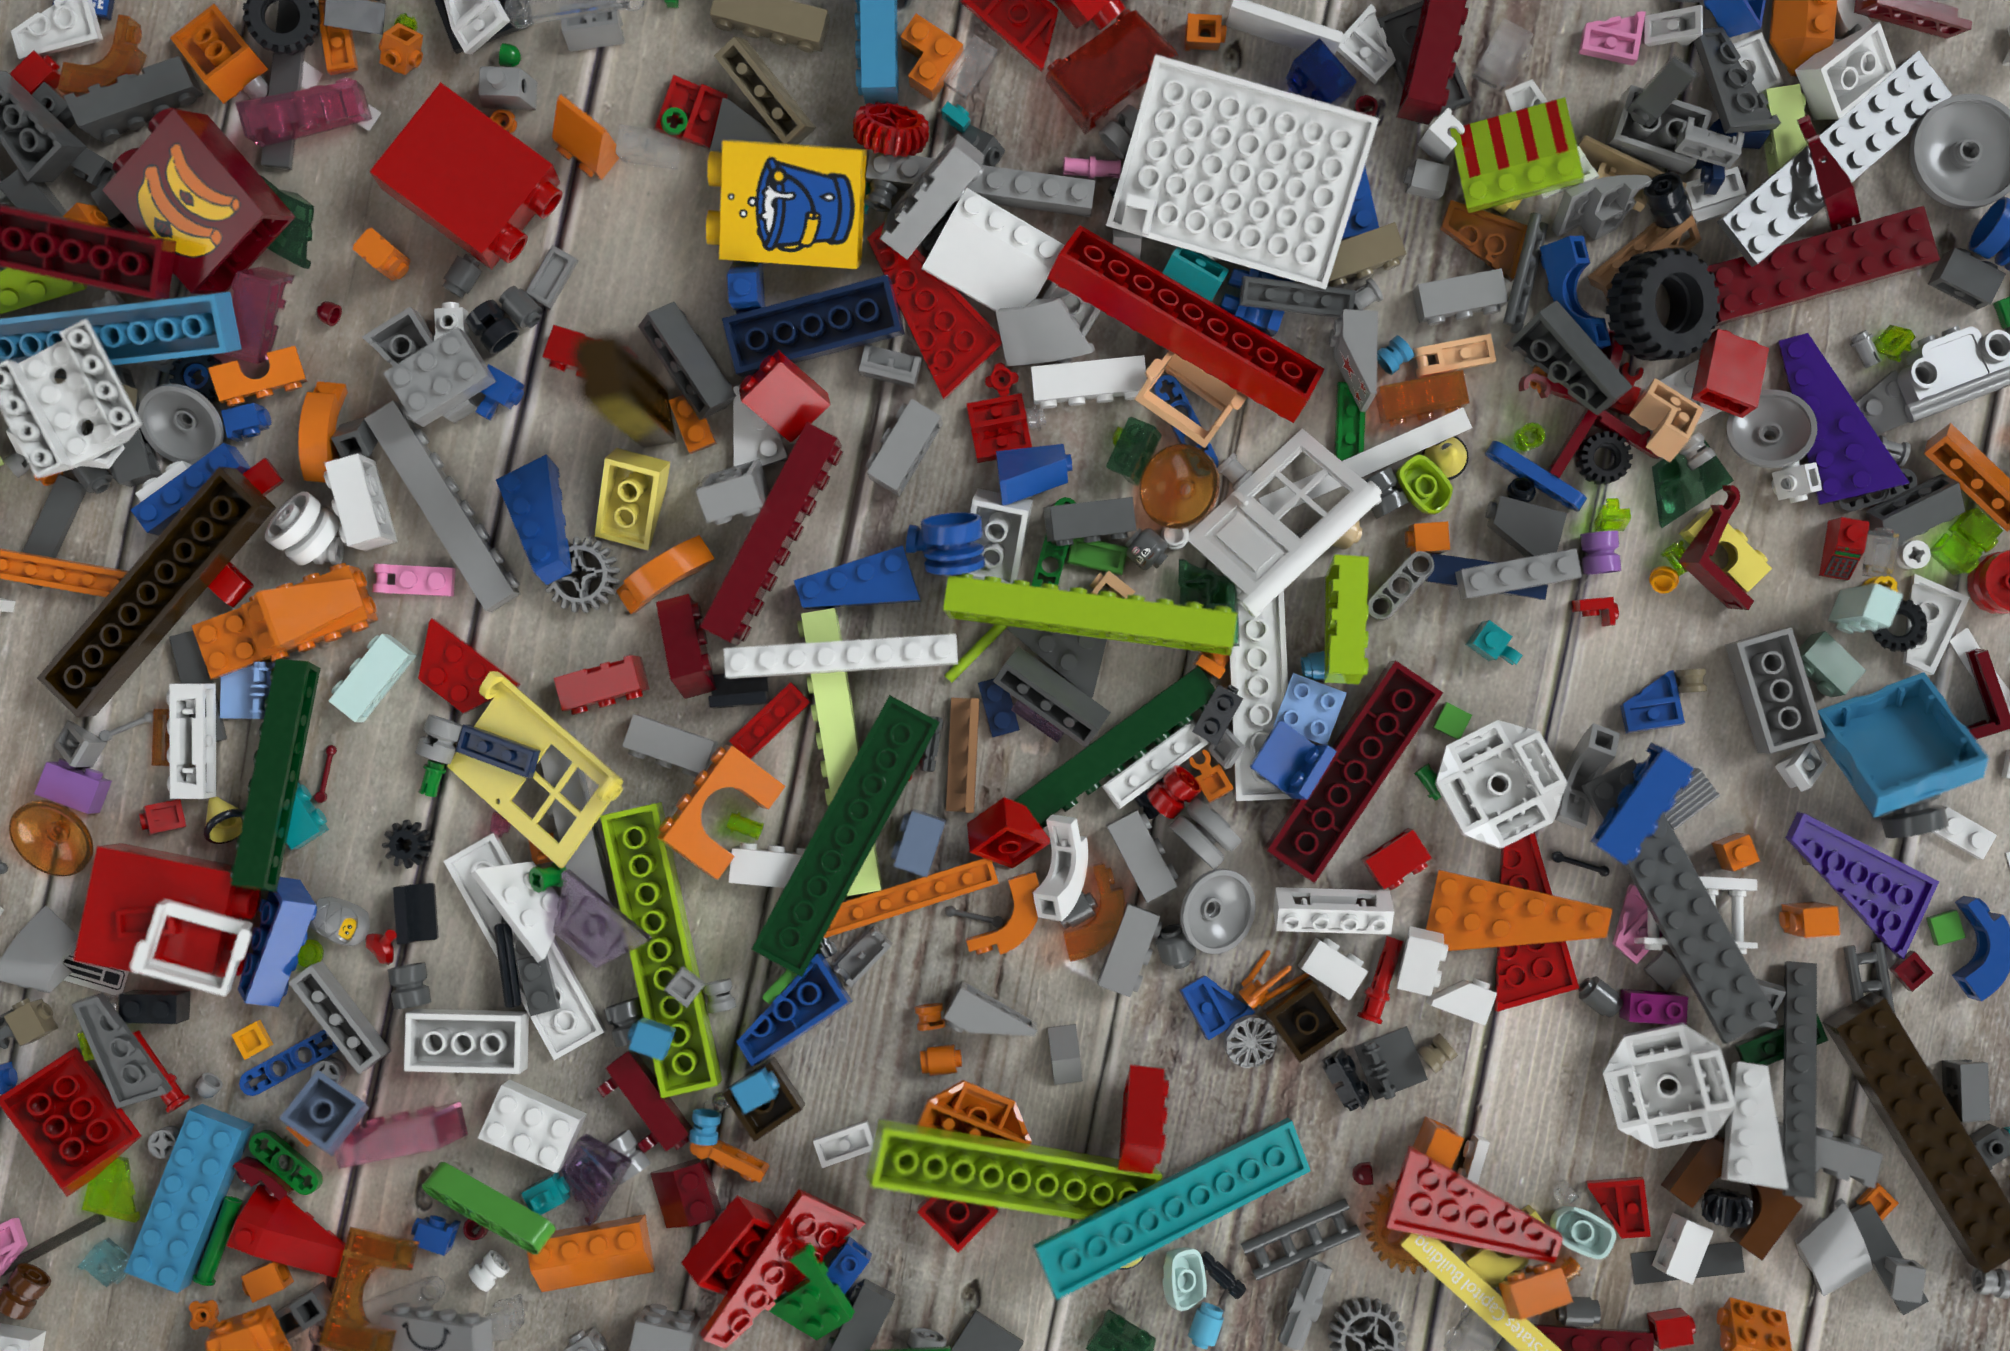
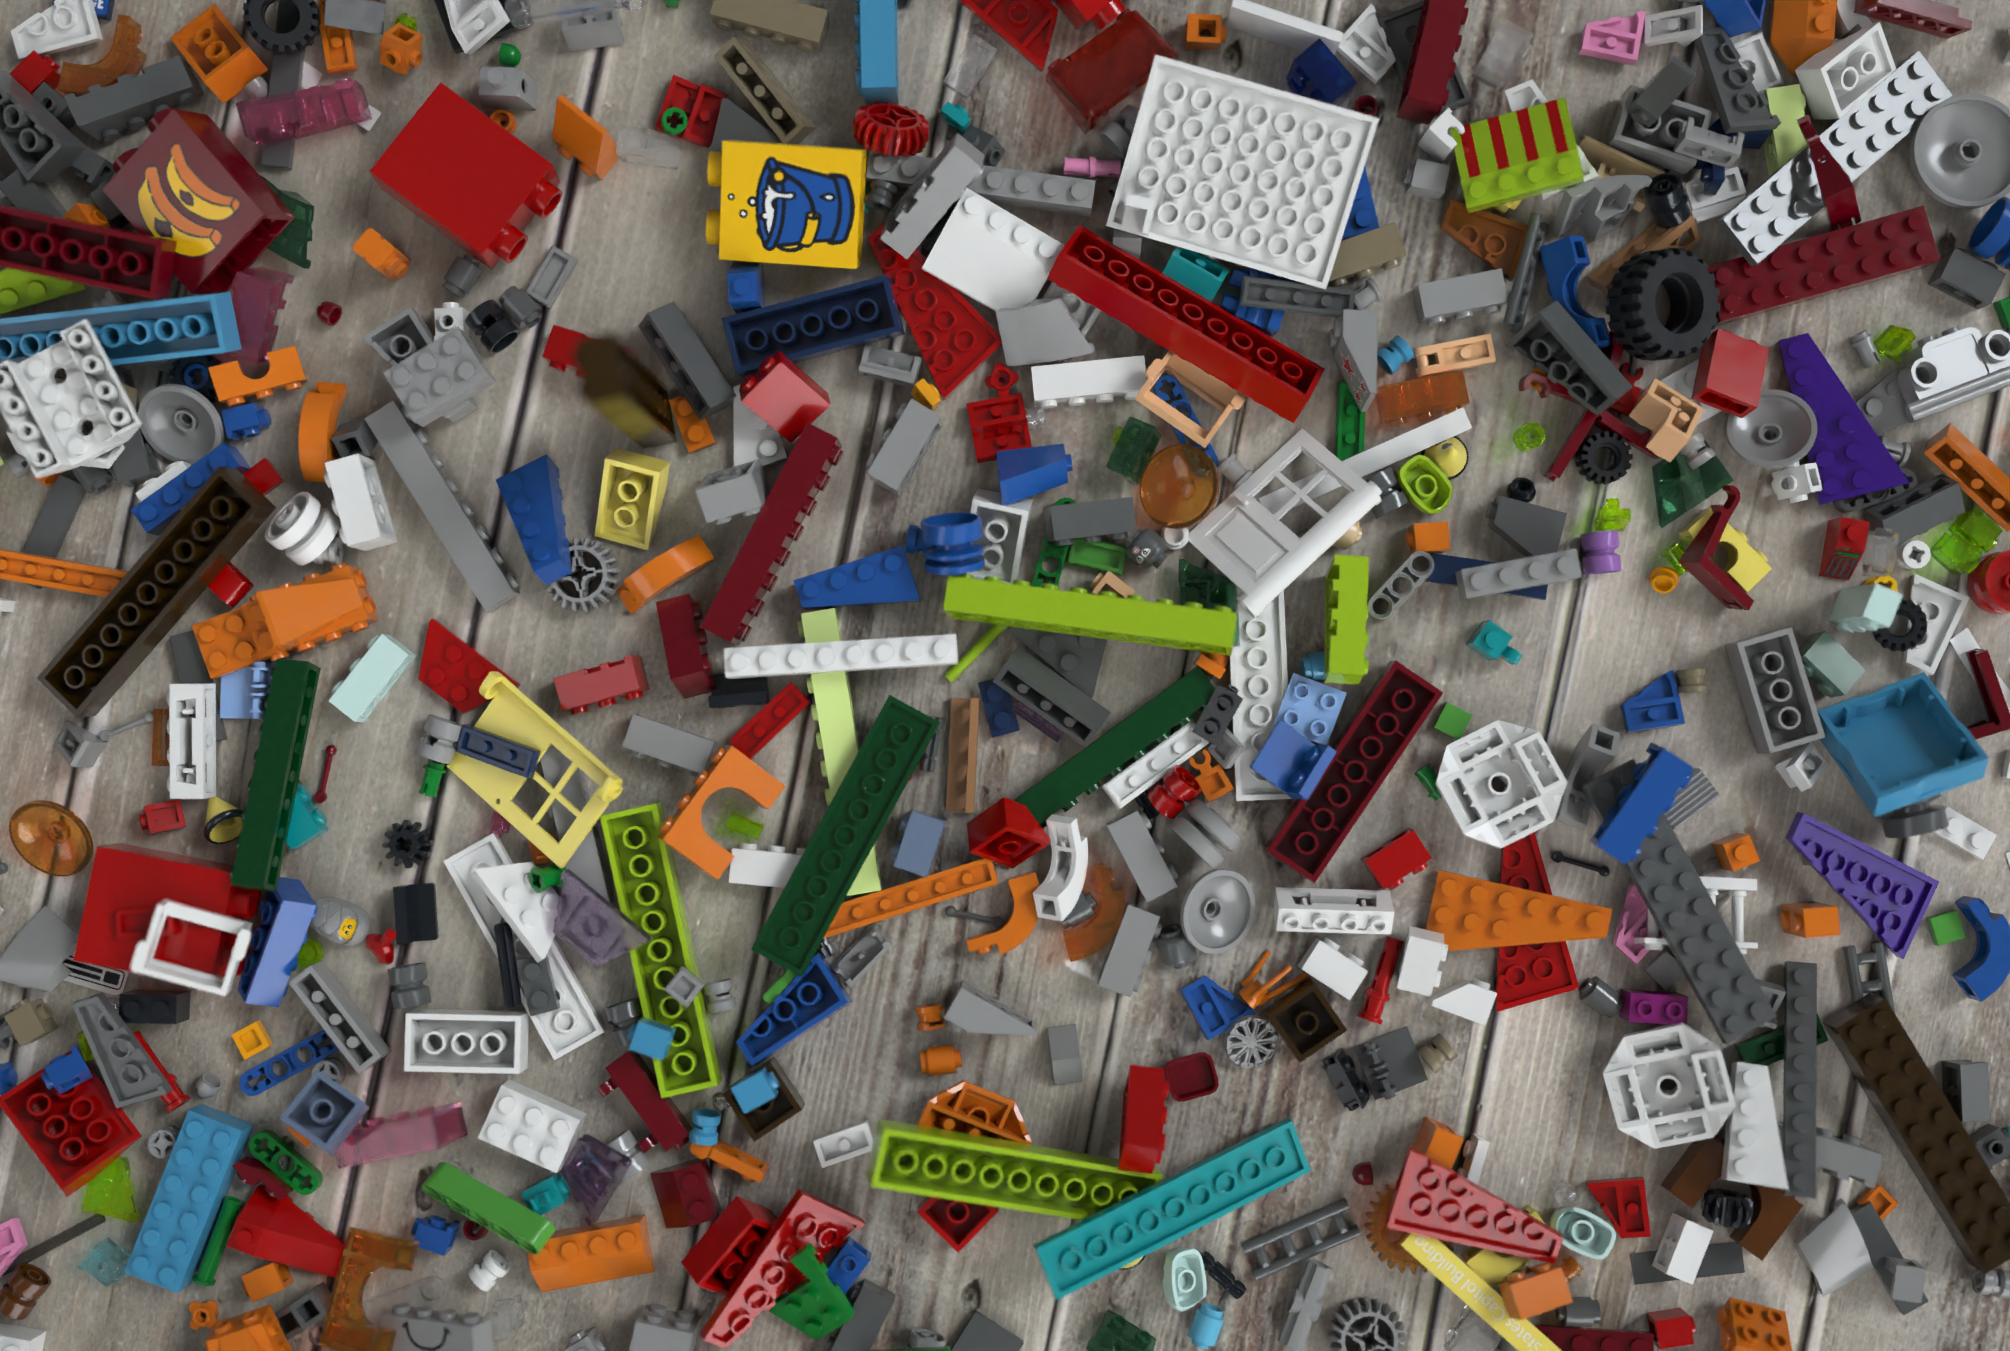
(66, 1071): none -> blue brick
(73, 786): medium lavender brick -> none
(415, 580): bright pink plate -> none
(504, 391): blue brick -> none
(926, 394): none -> light orange plate
(935, 52): orange brick -> none
(1191, 1076): none -> dark red piece
(1540, 477): blue beam -> none
(1591, 607): red bracket -> none
(1911, 971): dark red plate -> none

